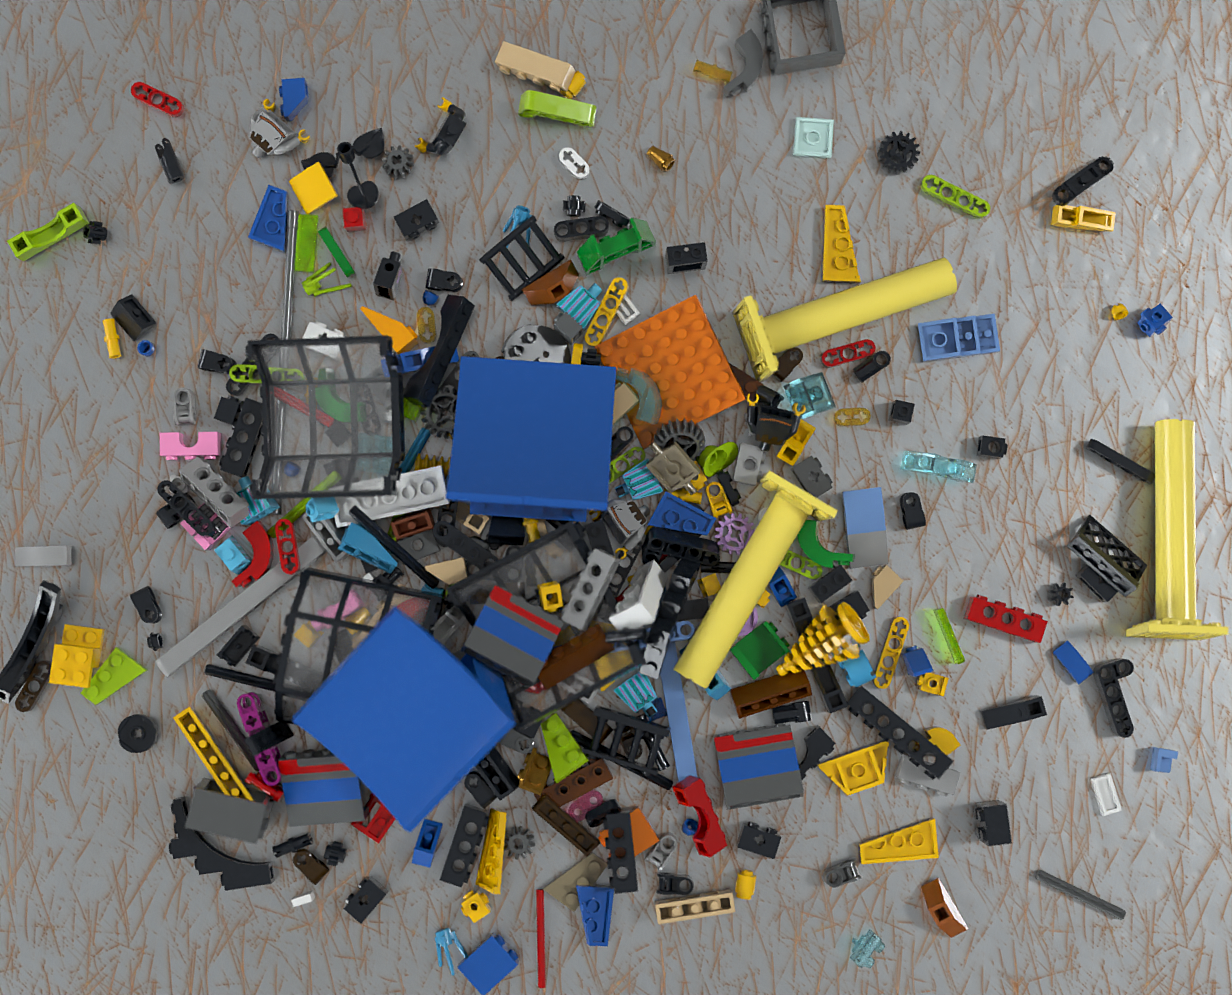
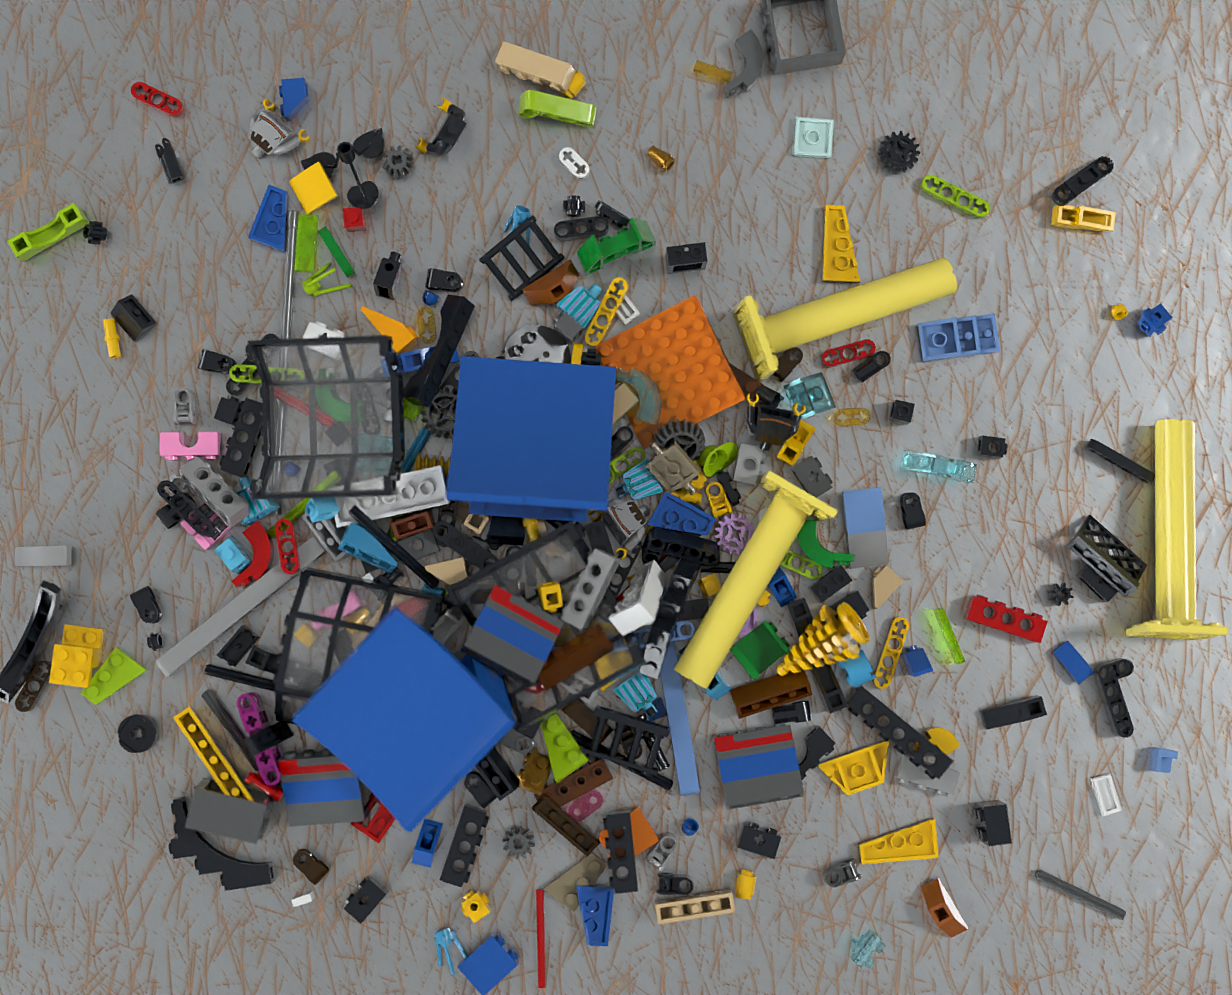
(146, 348): blue hinge -> none
(292, 845): black pin -> none
(335, 853): black gear -> none
(424, 213): black brick -> none
(491, 859): yellow wing -> none
(595, 816): black beam -> none
(626, 635): black pin -> none
(709, 836): red arch -> none
(940, 686): yellow brick -> none

